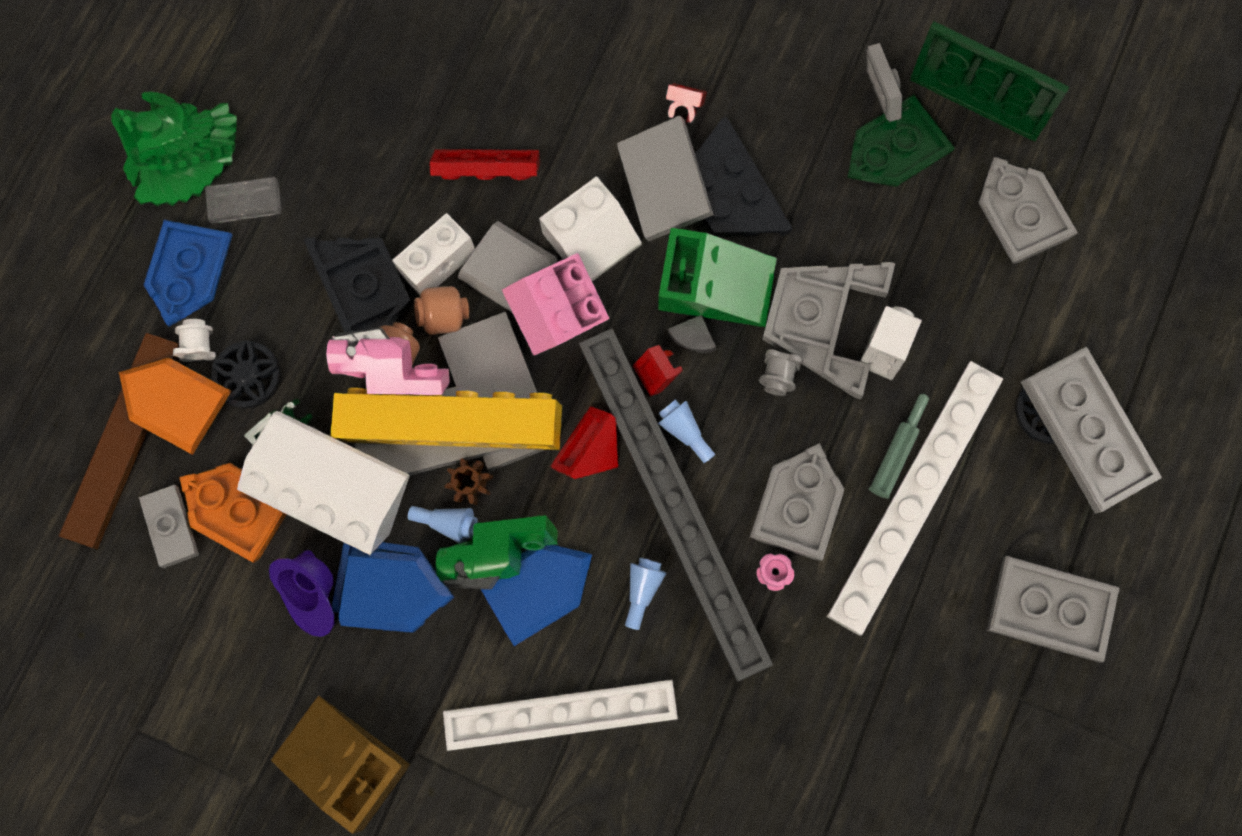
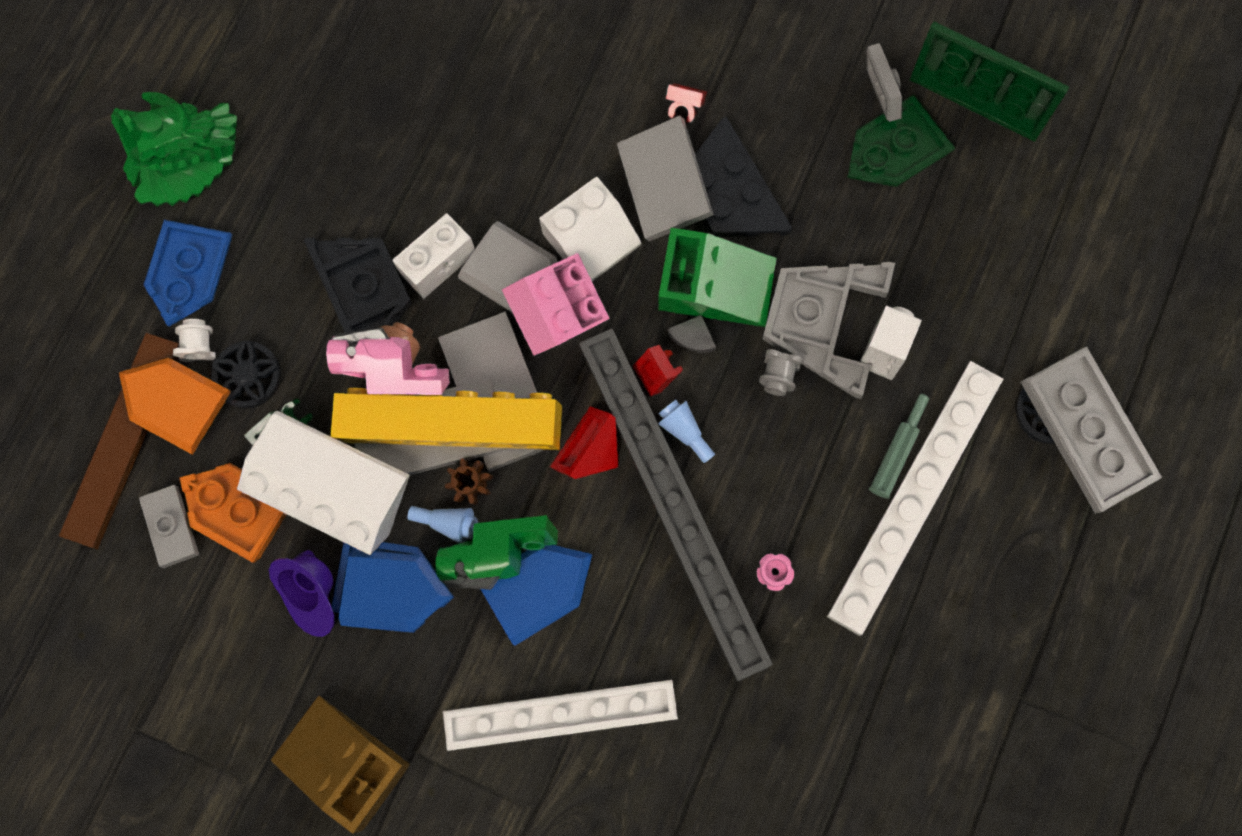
(243, 200): clear plate -> none
(440, 310): nougat head -> none
(484, 163): red plate -> none
(644, 583): light blue cone -> none
(799, 505): light grey tile -> none
(1023, 210): light grey tile -> none
(1053, 609): light grey tile -> none

